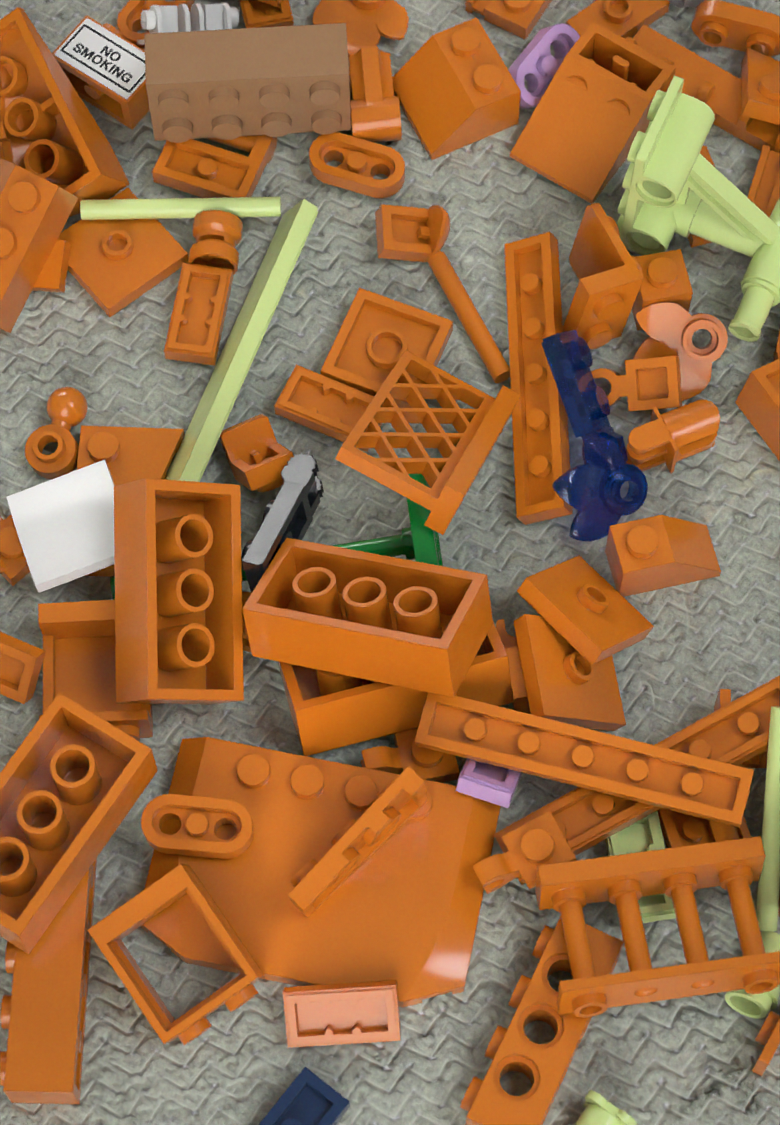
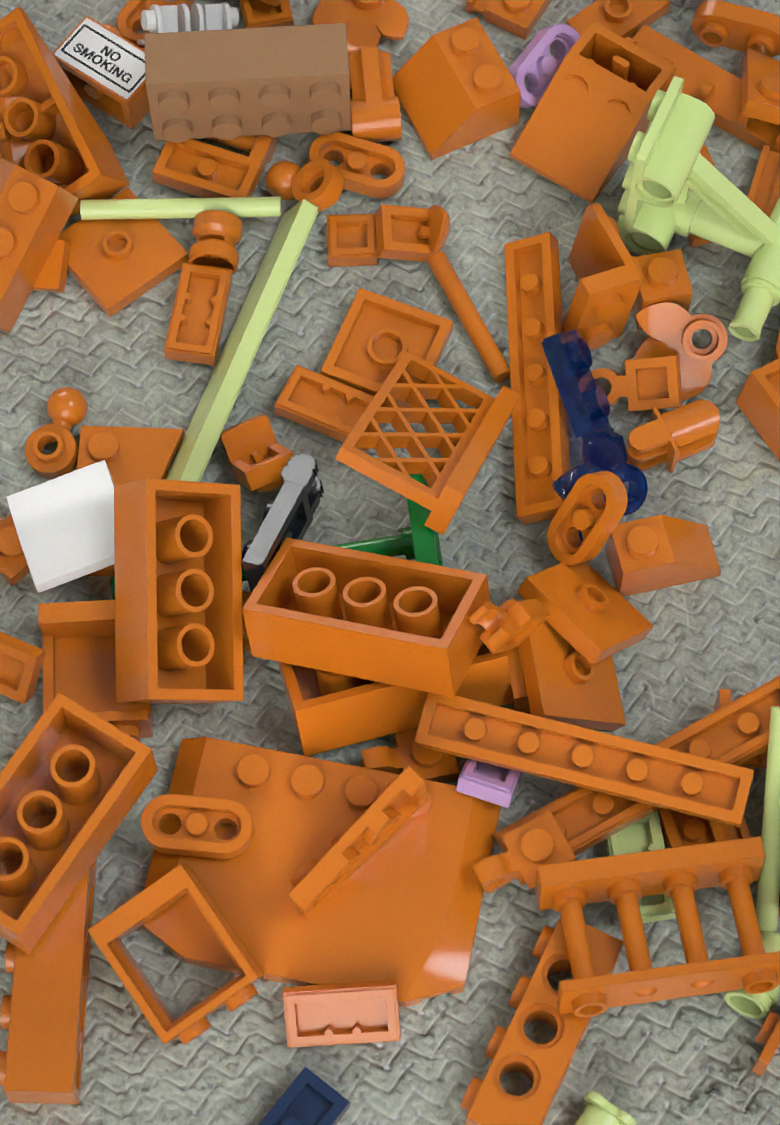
(315, 182): none -> orange plate
(351, 240): none -> orange tile
(508, 623): none -> orange plate
(591, 514): none -> orange plate

